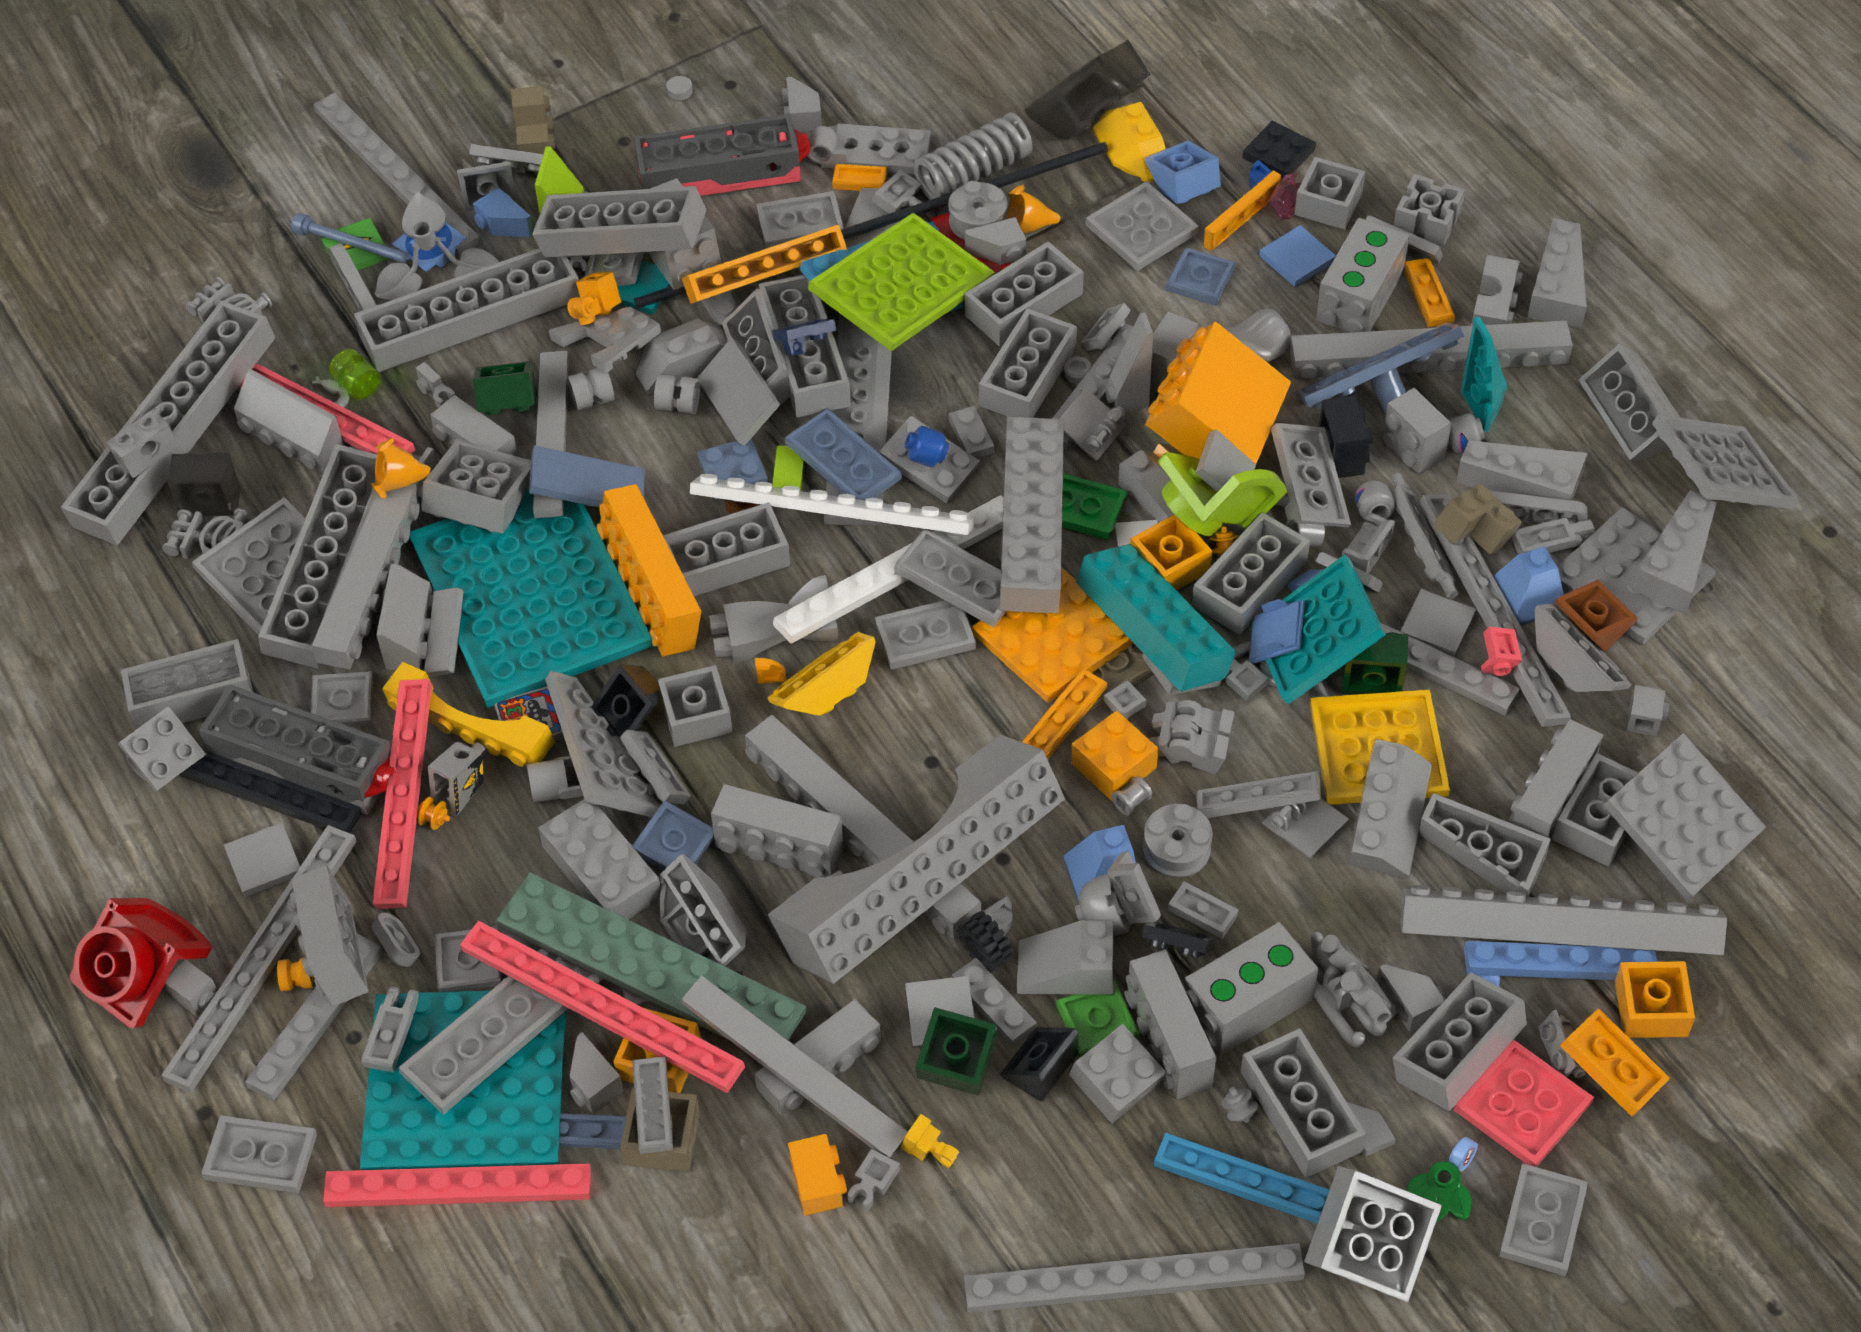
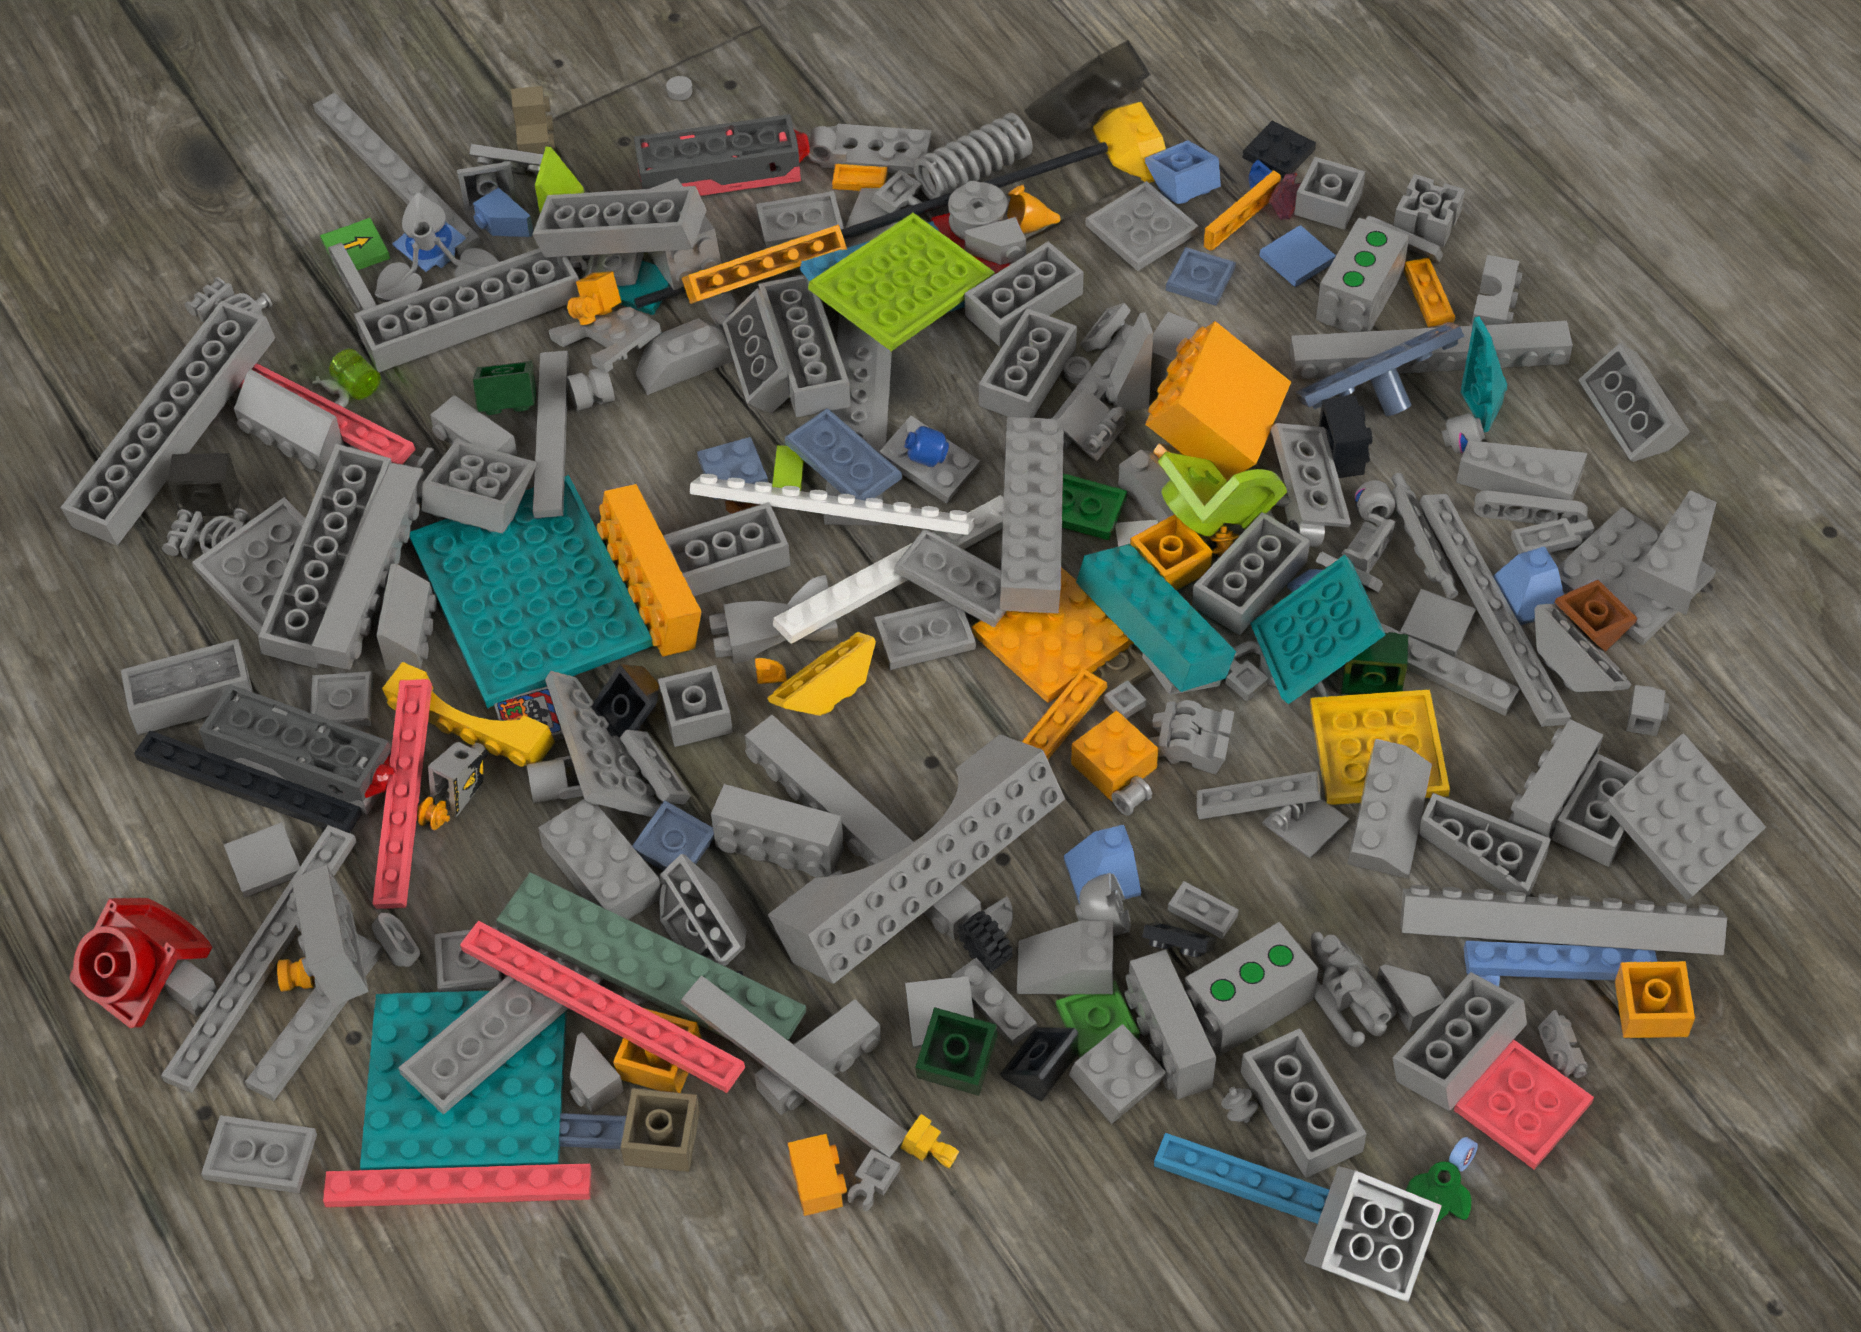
(143, 443): light grey brick -> none
(161, 749): light grey plate -> none
(304, 225): sand blue piece -> none
(389, 1031): light grey hinge -> none
(396, 469): light orange hat -> none
(431, 383): light grey plate -> none
(444, 632): light grey tile -> none
(578, 477): sand blue tile -> none
(652, 1105): light grey plate -> none
(667, 393): light grey wheel -> none
(738, 391): light grey tile -> none
(794, 336): dark blue hinge -> none
(803, 105): light grey slope -> none
(971, 432): light grey plate -> none
(1133, 890): light grey panel -> none
(1133, 1277): light grey plate -> none
(1177, 840): light grey wheel -> none
(1221, 461): light grey tile -> none
(1264, 334): light grey piece -> none
(1276, 630): medium blue piece -> none
(1377, 1131): light grey tile -> none
(1416, 431): light grey brick -> none
(1481, 517): dark tan brick -> none
(1502, 651): coral bracket -> none
(1543, 1219): light grey plate -> none
(1560, 280): light grey wedge -> none
(1615, 1062): light orange plate -> none
(1725, 462): light grey plate -> none

